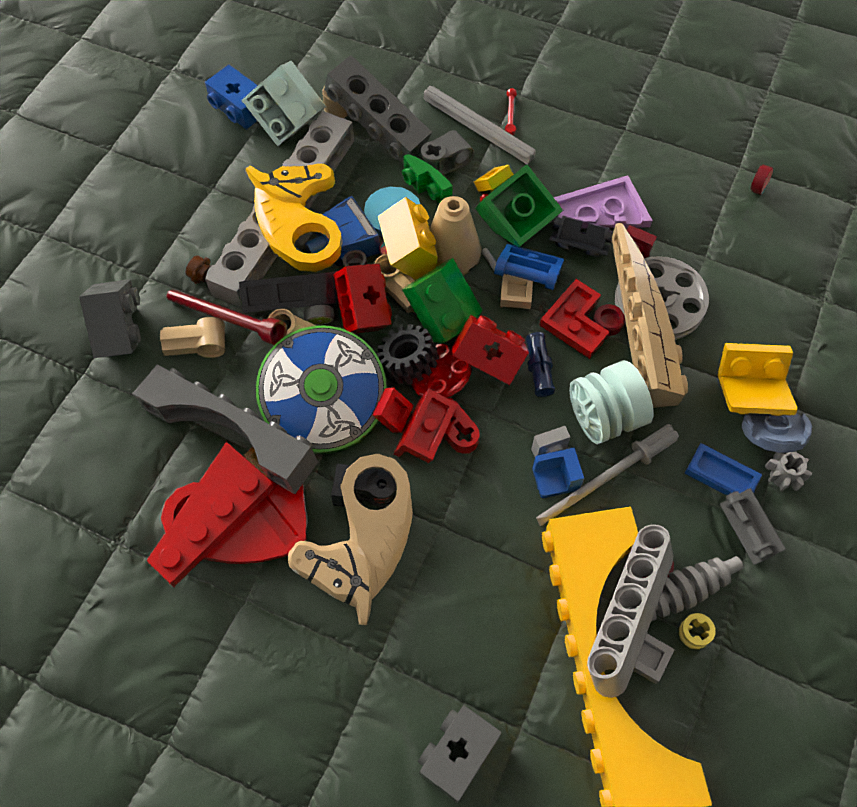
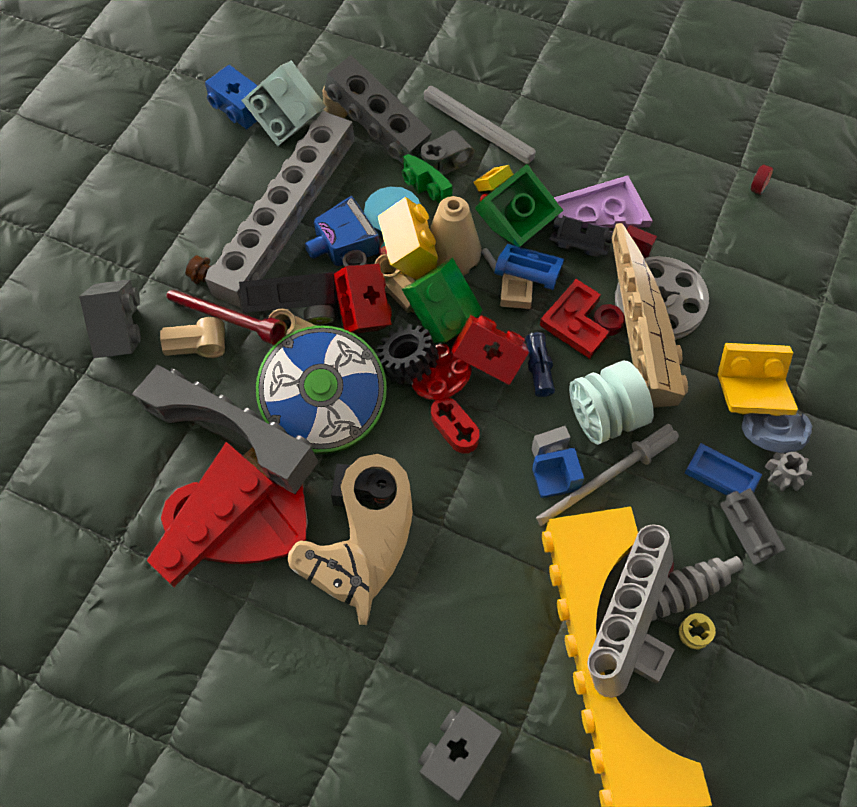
(283, 217): yellow animal -> none
(393, 410): red plate -> none
(426, 426): red panel -> none
(510, 128): red hinge -> none

